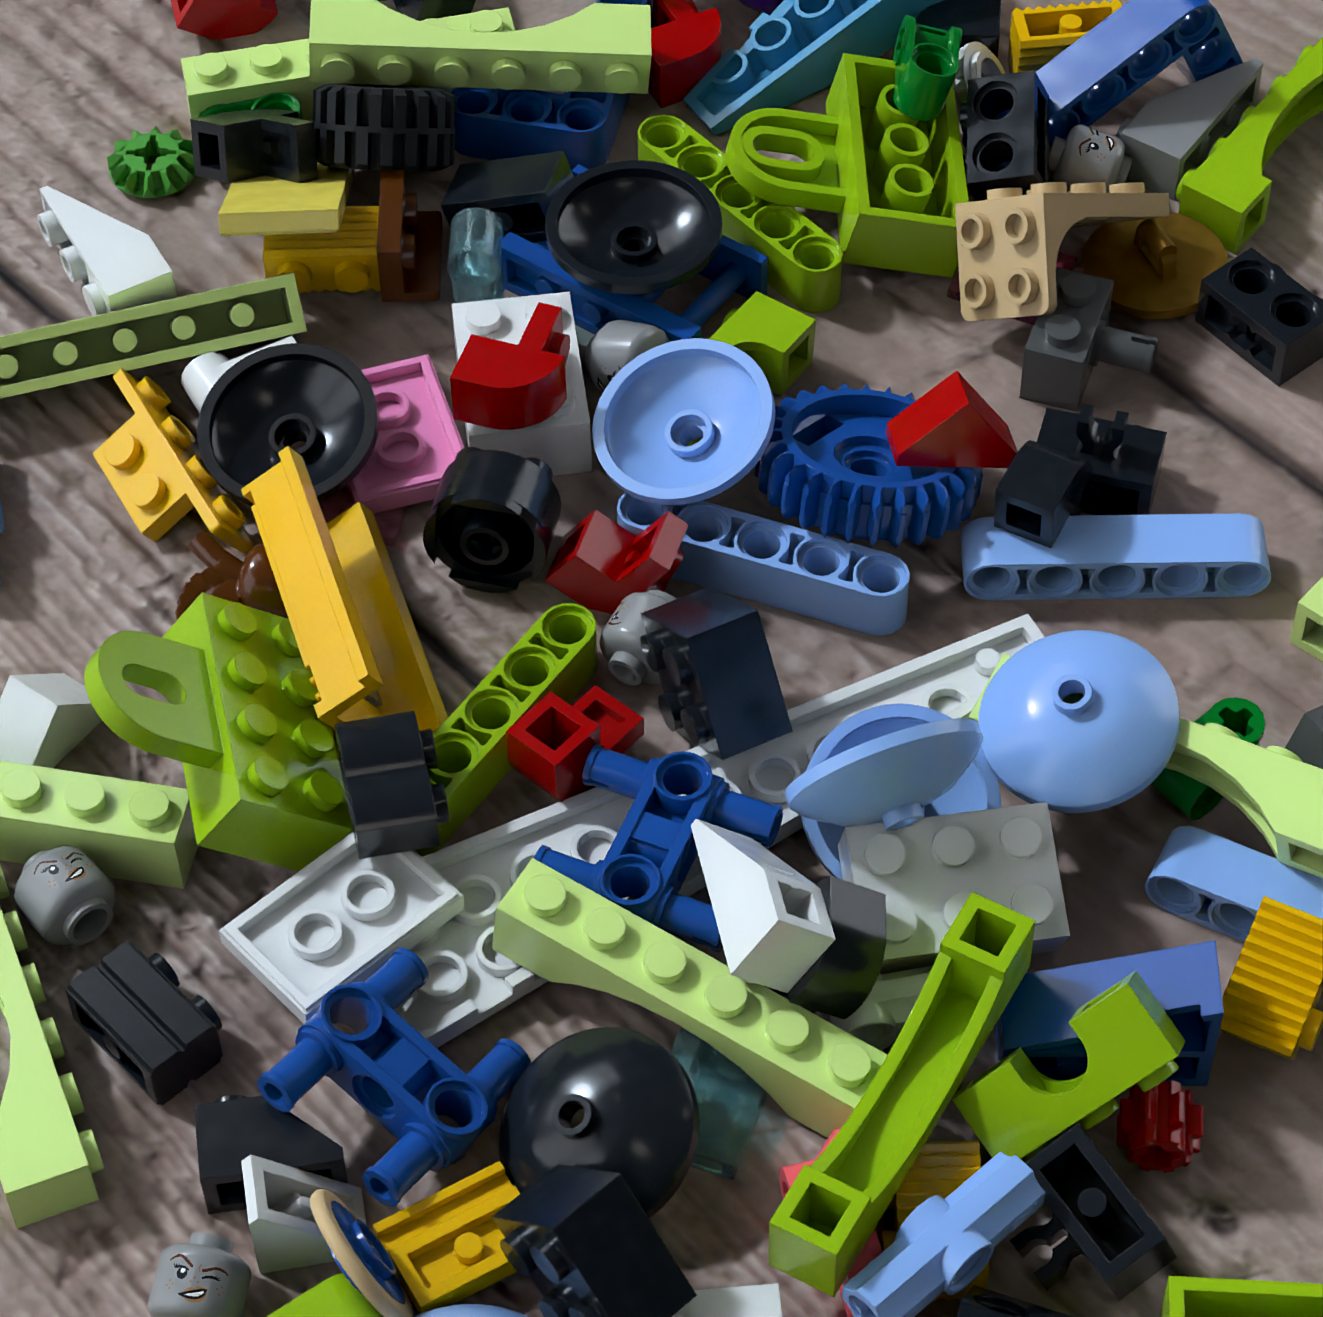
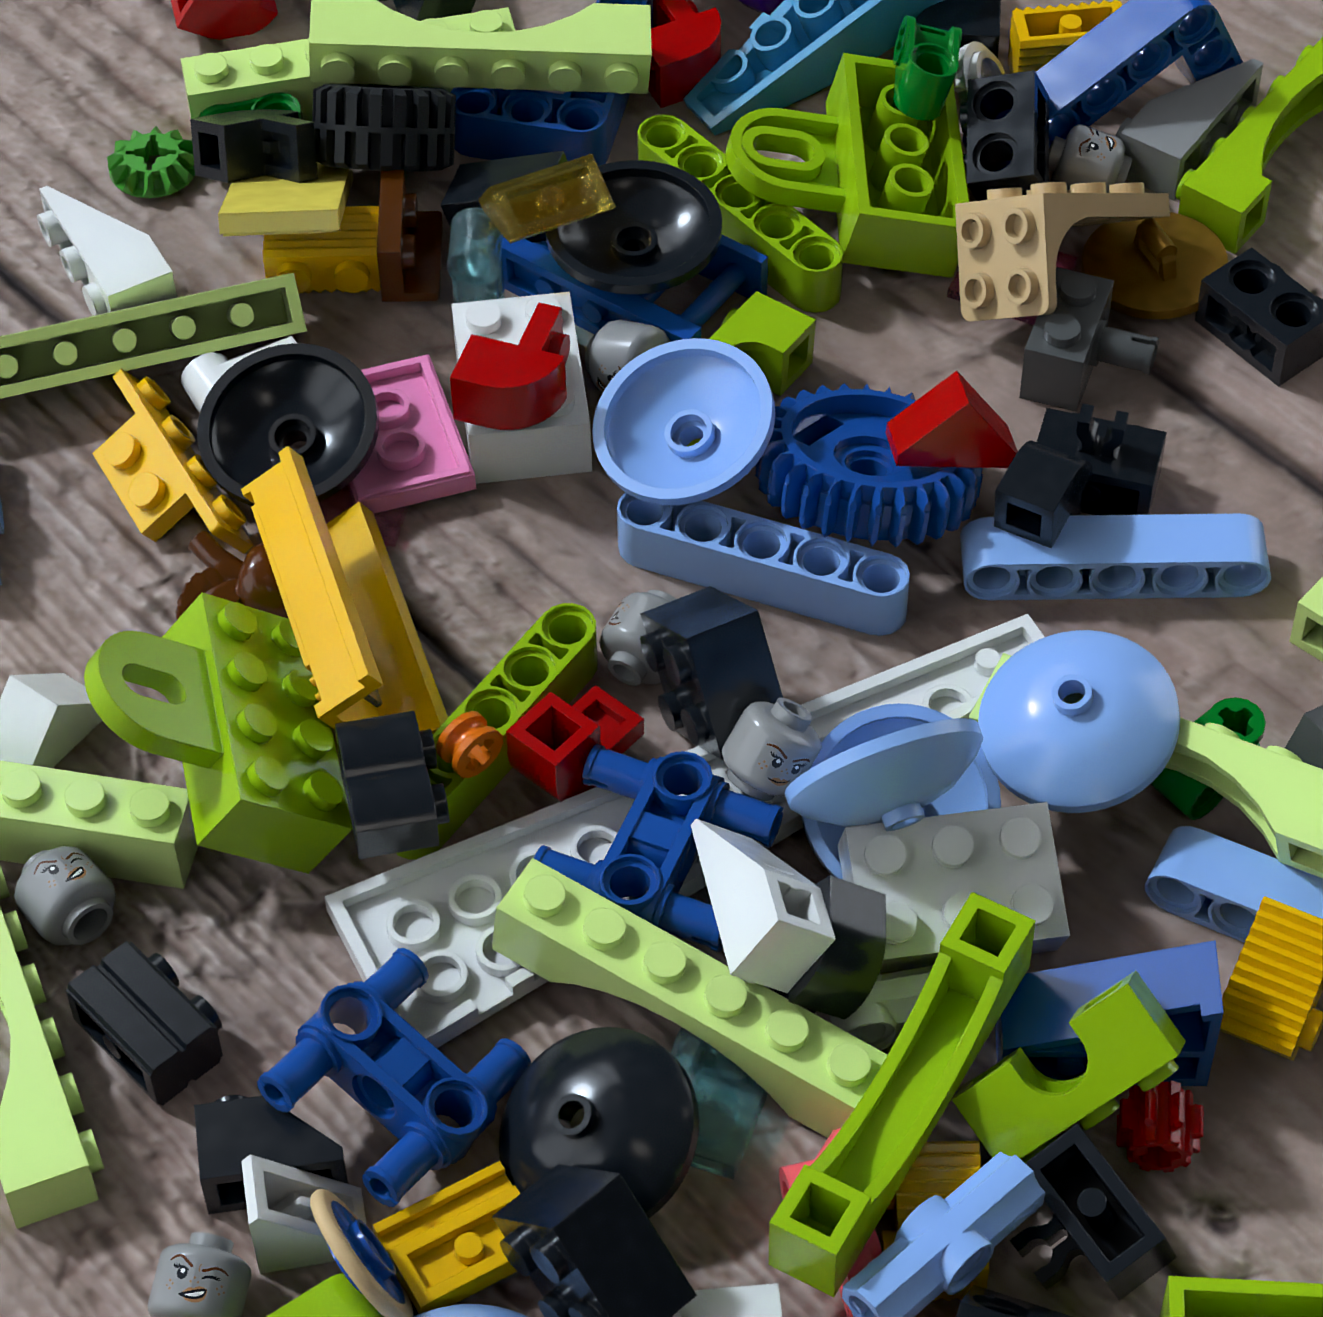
(339, 922): white tile -> none
(469, 744): none -> orange bush
(493, 519): black brick -> none
(547, 199): none -> clear yellow slope
(606, 563): red brick -> none
(770, 748): none -> light grey head

